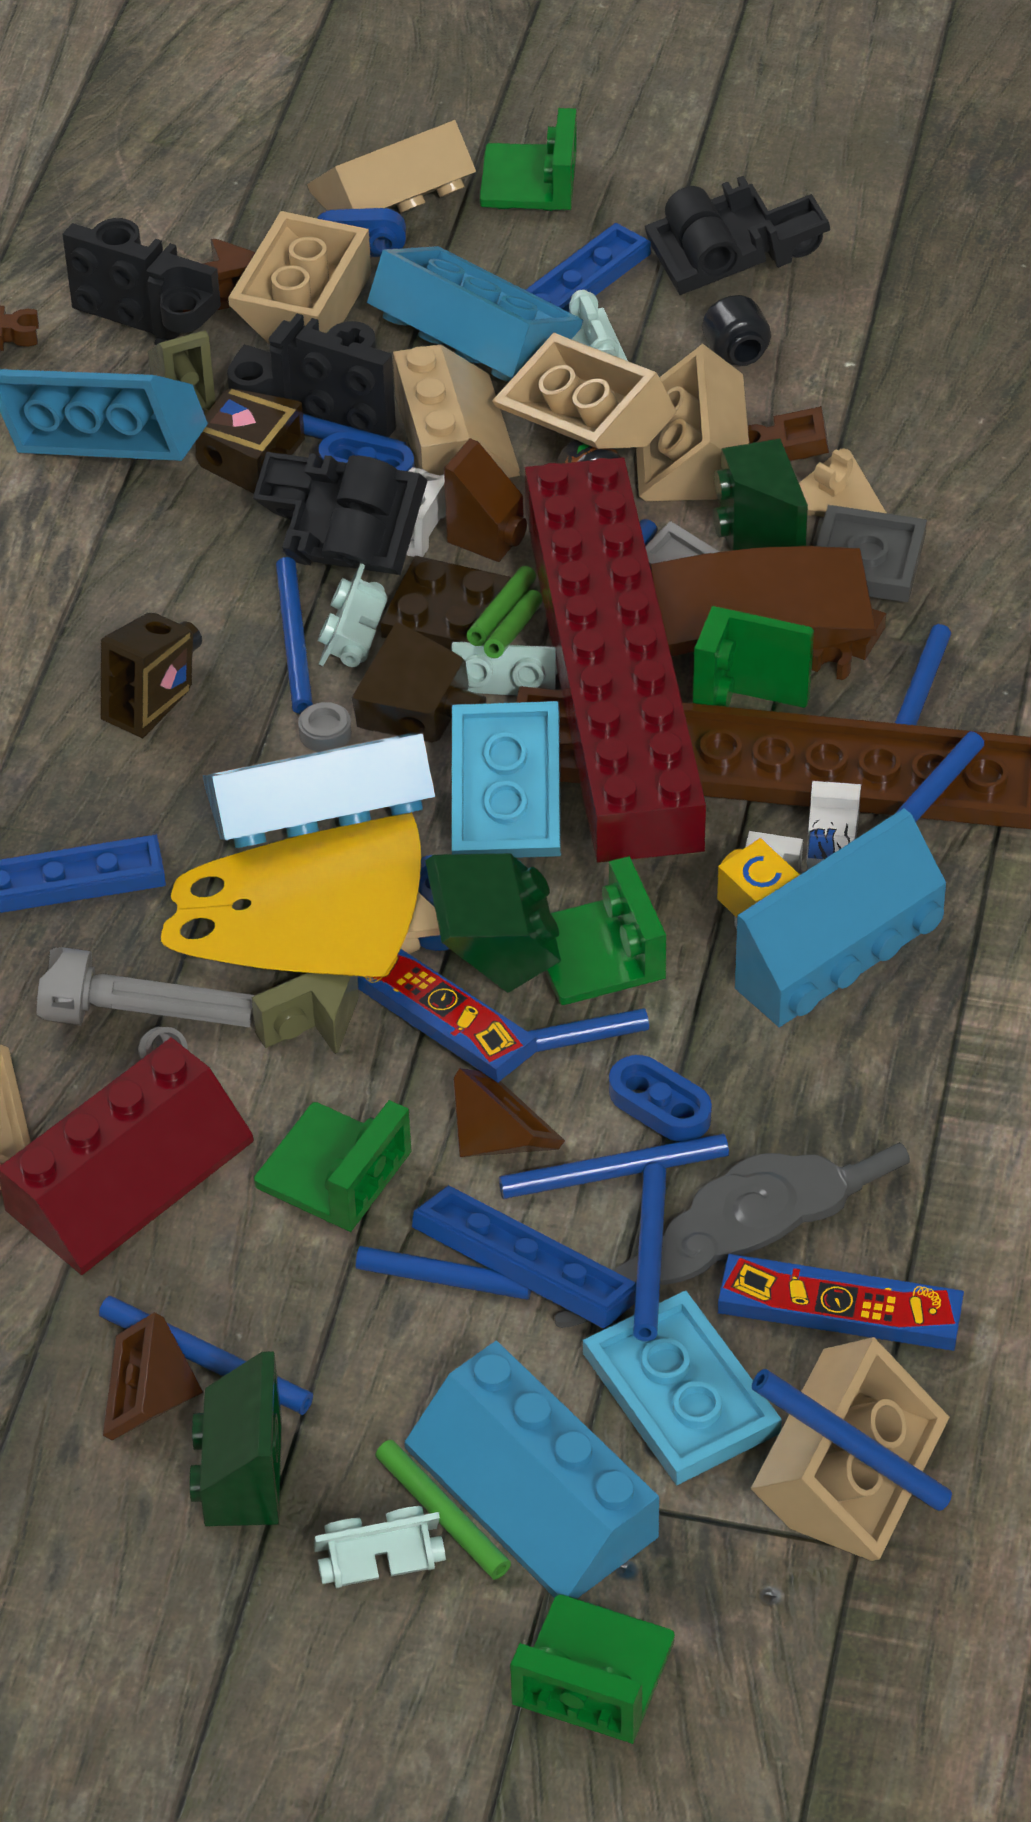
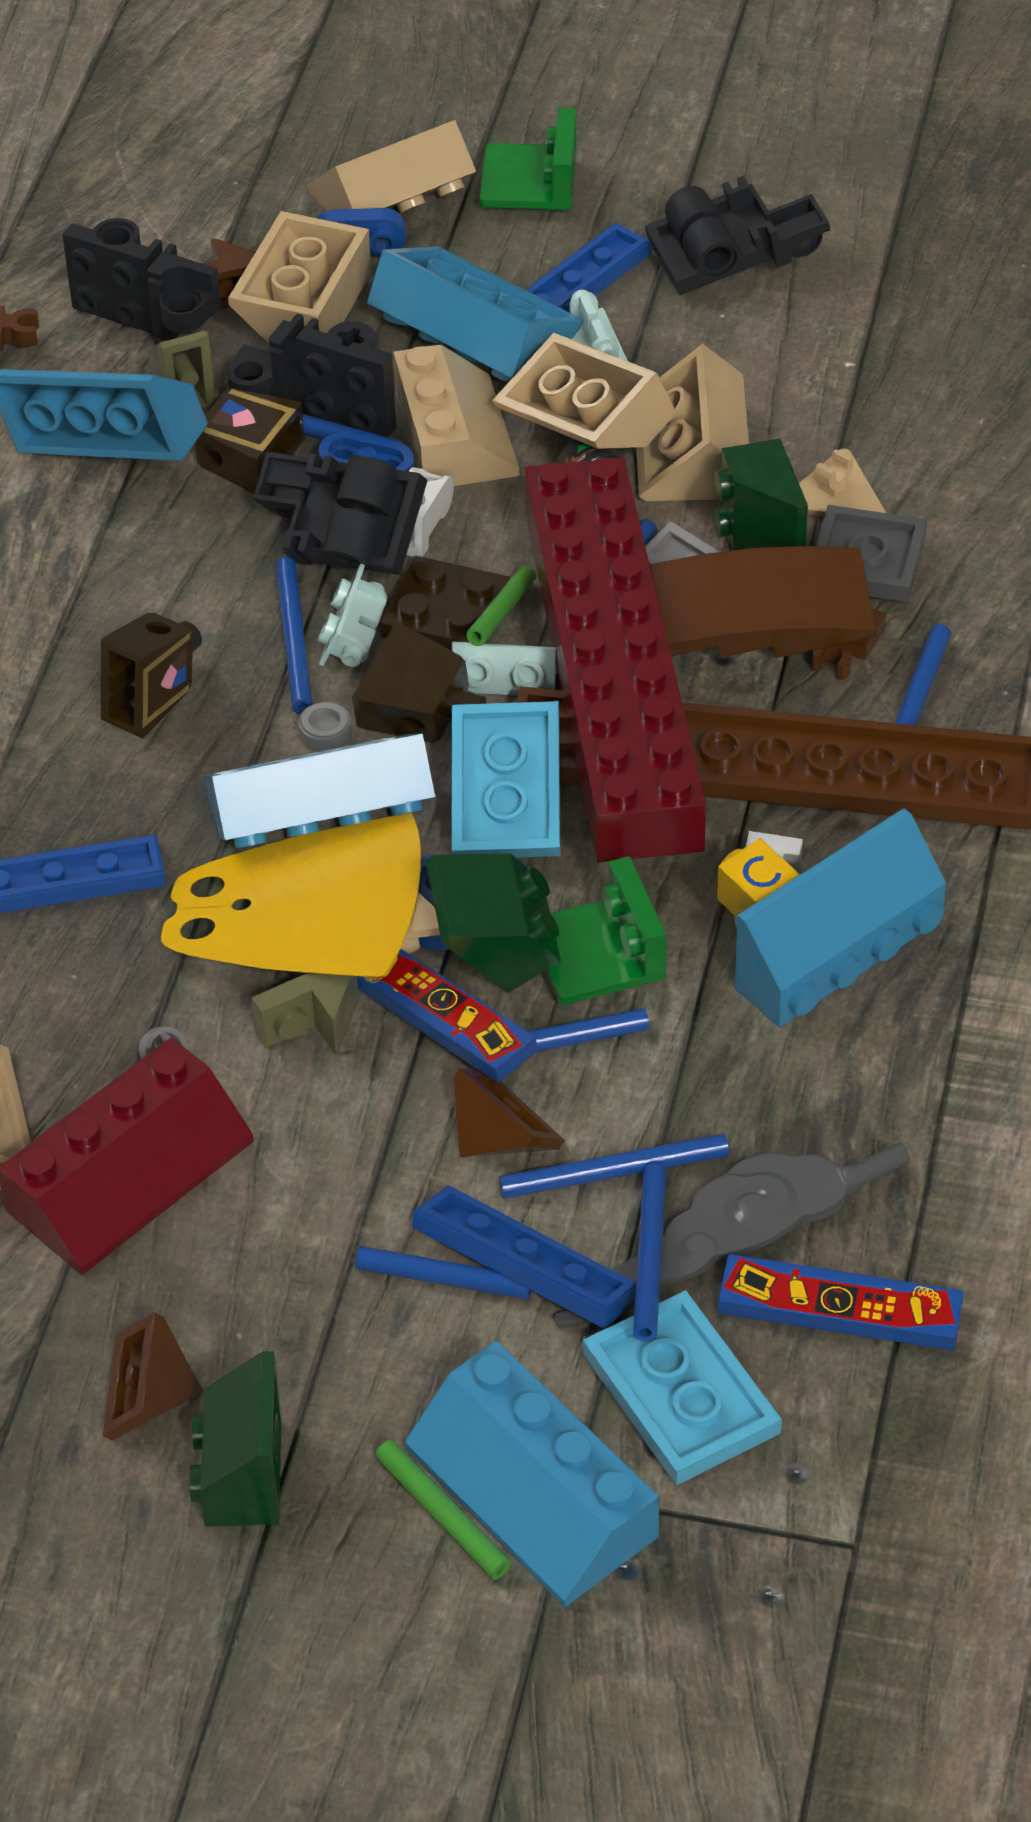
(75, 987): light grey piece -> none
(203, 1353): blue piece -> none
(336, 1162): green bracket -> none
(402, 1538): light aqua hinge -> none
(482, 504): reddish brown slope -> none
(513, 624): bright green piece -> none
(591, 1668): green bracket -> none
(664, 1098): blue plate -> none
(736, 330): black head -> none
(752, 659): green bracket -> none
(801, 433): reddish brown plate -> none
(826, 1489): tan slope -> none
(831, 819): white leg -> none
(851, 1439): blue piece -> none
(943, 775): blue piece -> none

